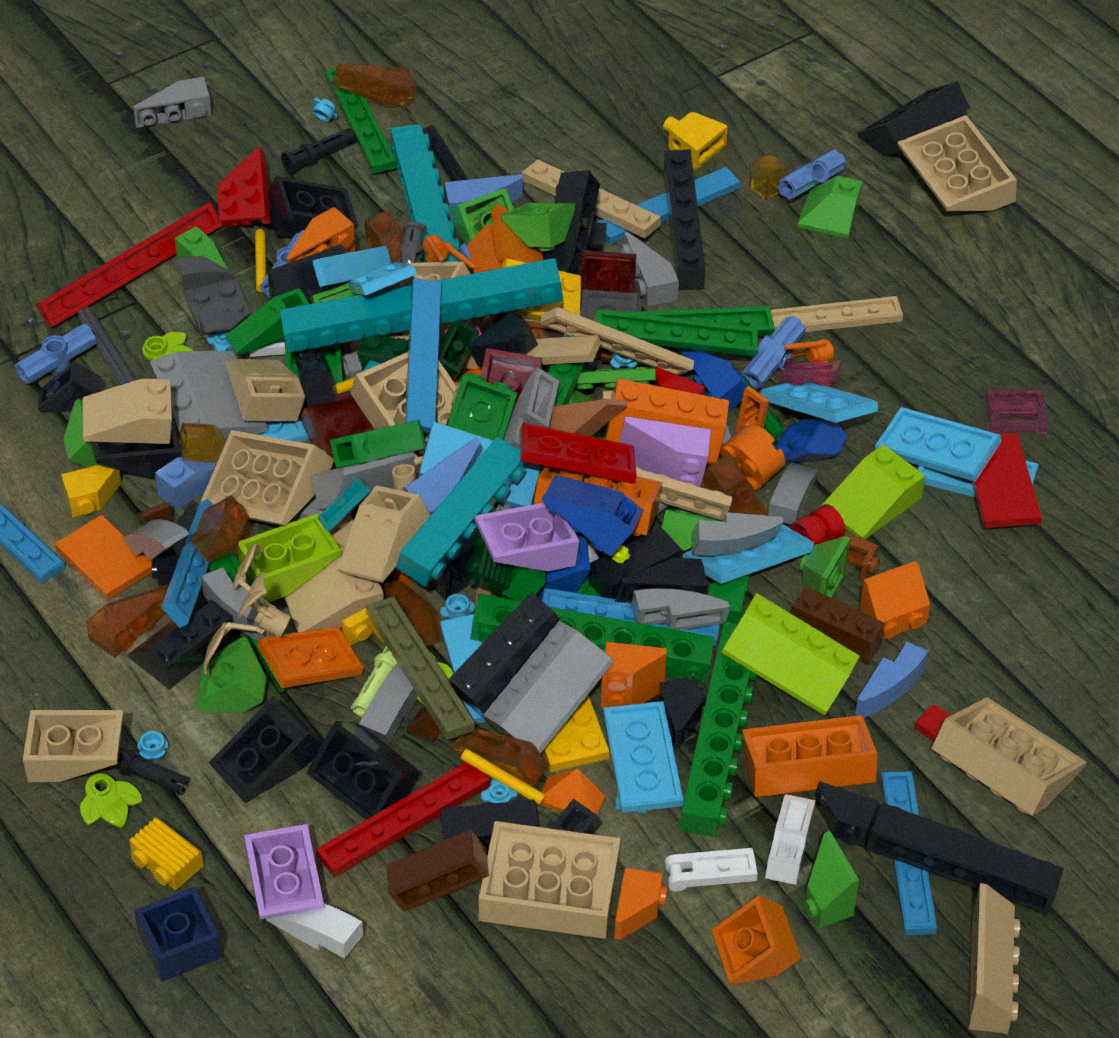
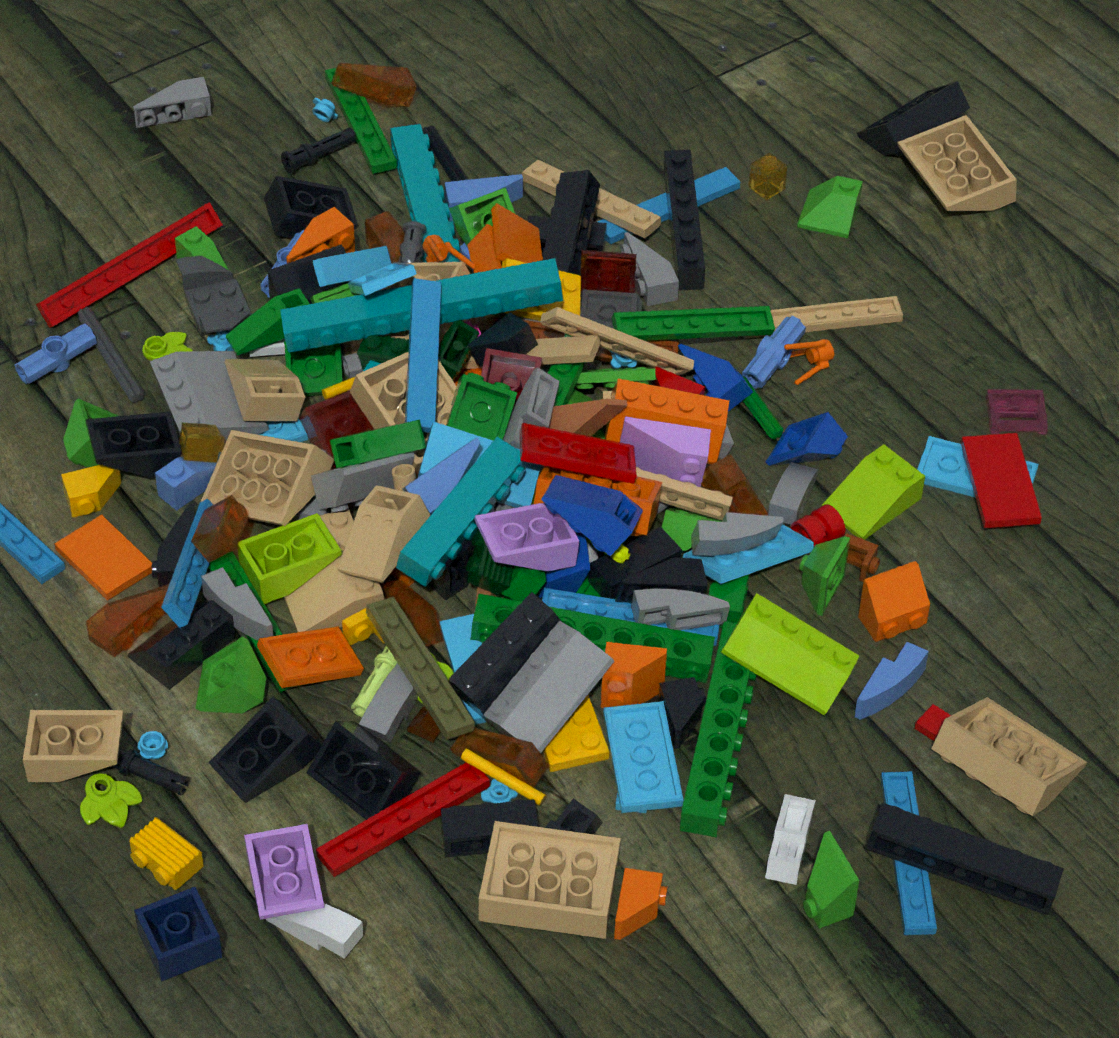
(67, 387): black slope -> none
(129, 413): tan slope -> none
(154, 538): light grey slope -> none
(160, 511): reddish brown slope -> none
(244, 192): red wing -> none
(260, 257): yellow bar -> none
(267, 617): tan plant -> none
(314, 377): black slope -> none
(344, 504): teal slope -> none
(437, 870): reddish brown brick -> none
(457, 606): medium azure plate -> none
(540, 223): bright green slope -> none
(568, 785): orange slope -> none
(683, 332): green plate -> none
(698, 134): yellow torso -> none
(711, 868): white plate -> none
(752, 409): orange slope -> none
(754, 455): orange brick -> none
(756, 942): orange slope -> none
(803, 753): orange slope -> none
(811, 174): medium blue piece -> none
(820, 372): clear pink plate -> none
(820, 401): medium azure tile -> none
(841, 623): reddish brown brick -> none
(846, 813): black slope -> none
(940, 443): medium azure tile -> none
(992, 963): tan slope -> none

